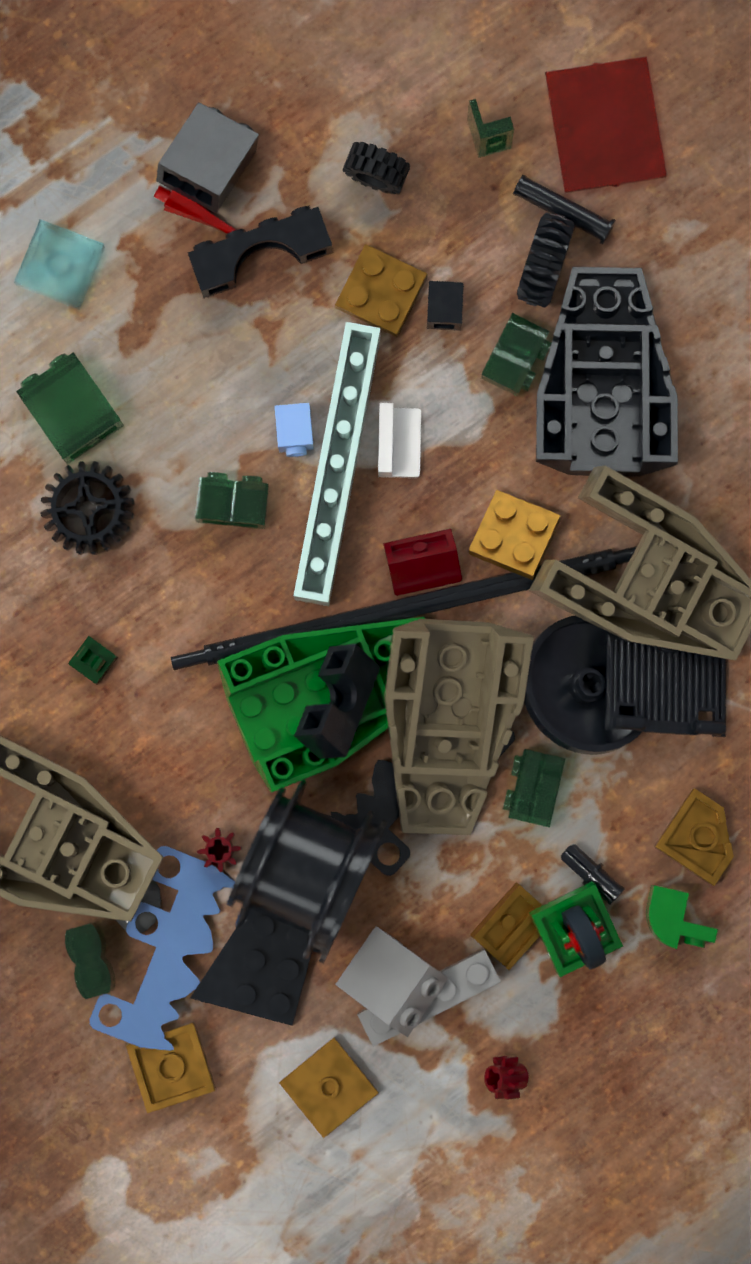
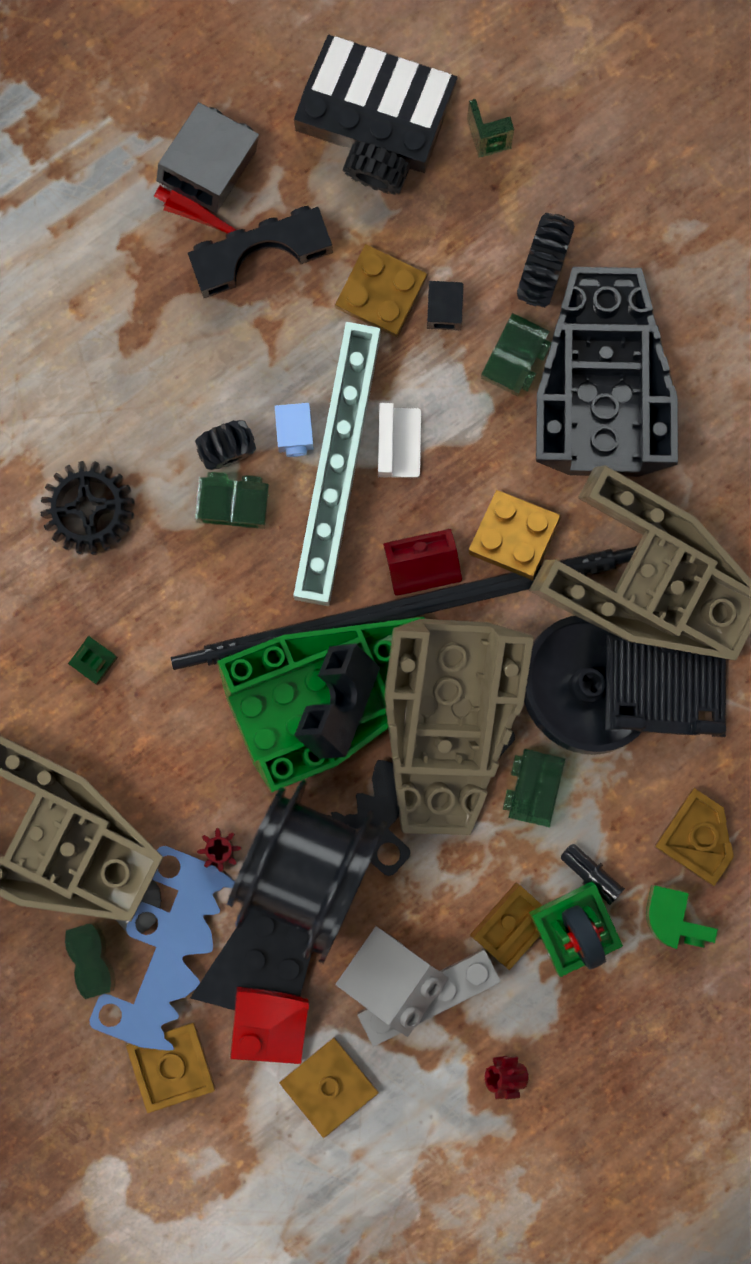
(59, 264): clear light blue plate -> none
(69, 407): clear green panel -> none
(225, 444): none -> black gear
(268, 1026): none -> red plate
(374, 100): none -> black slope
(555, 203): black pin -> none
(605, 124): clear red piece -> none

